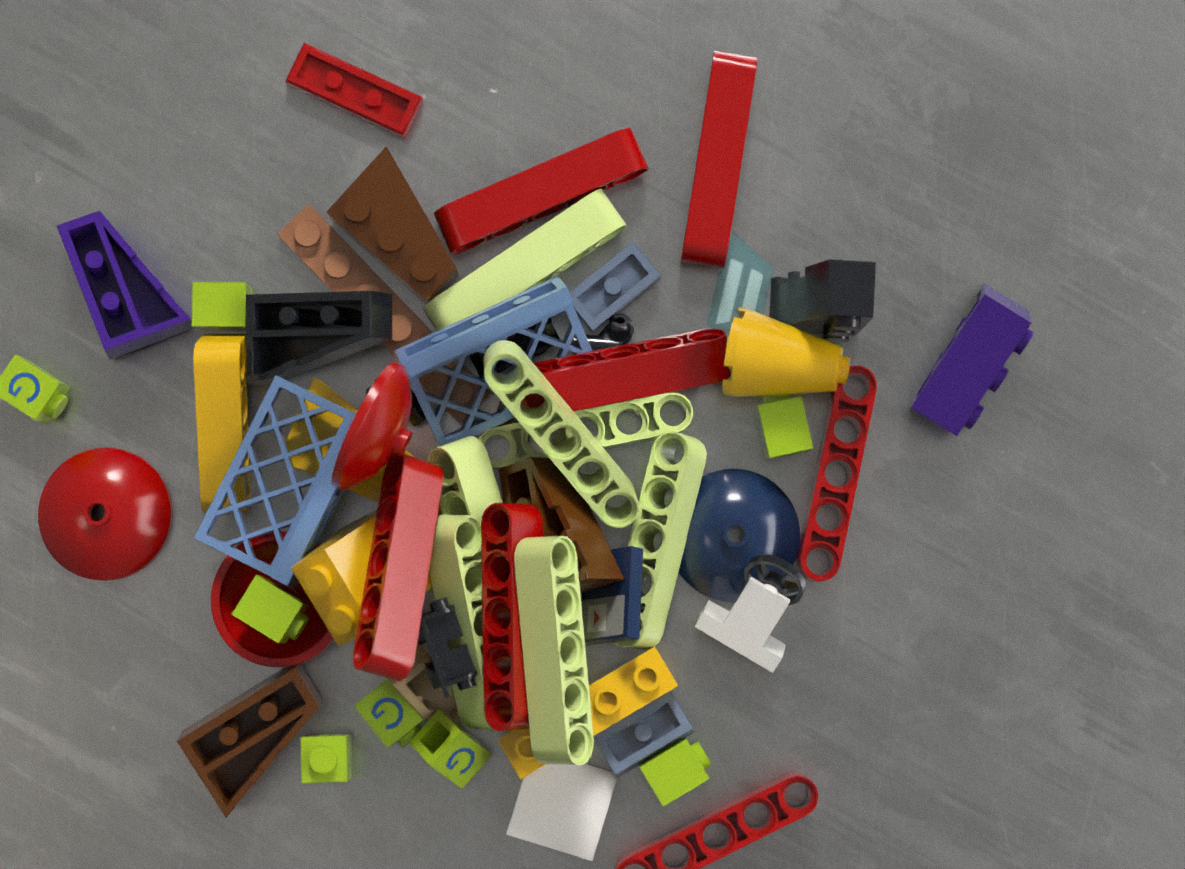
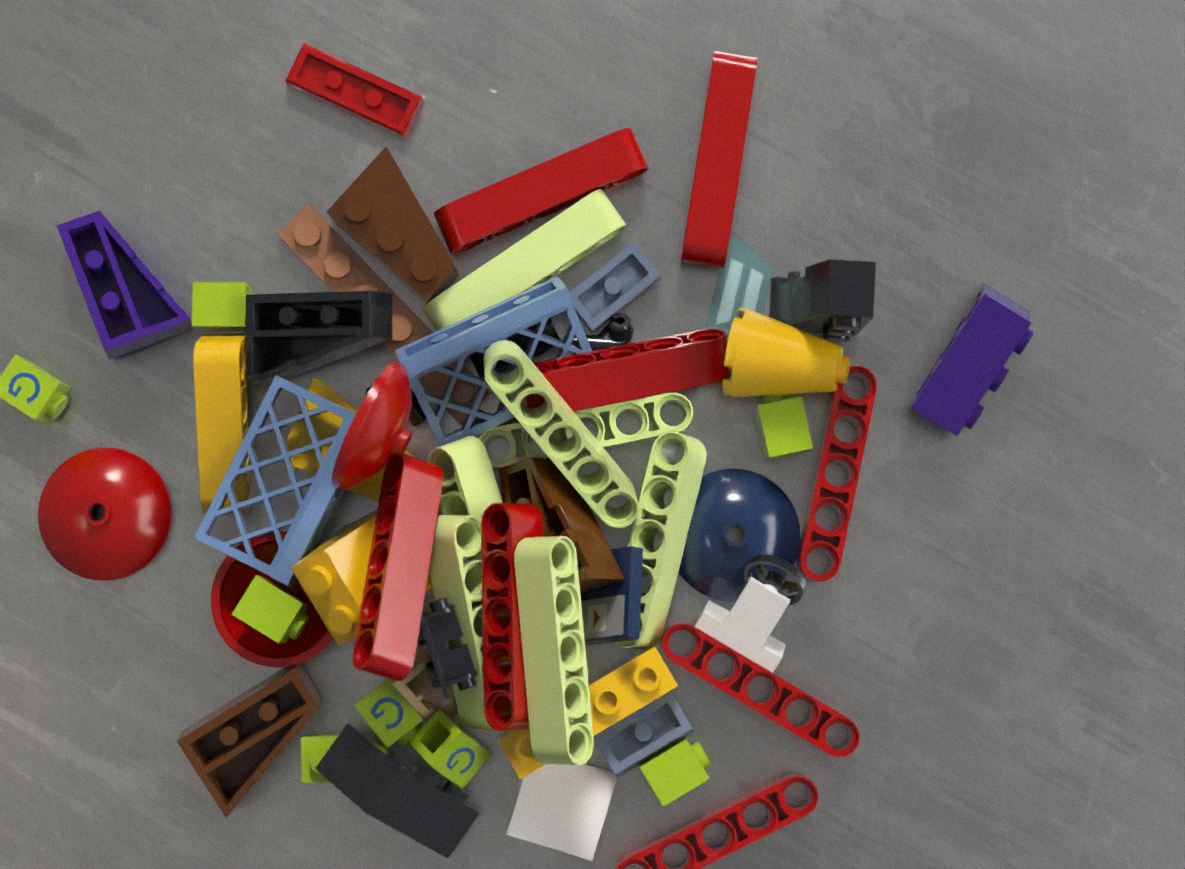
(397, 792): none -> black wedge
(781, 693): none -> red beam

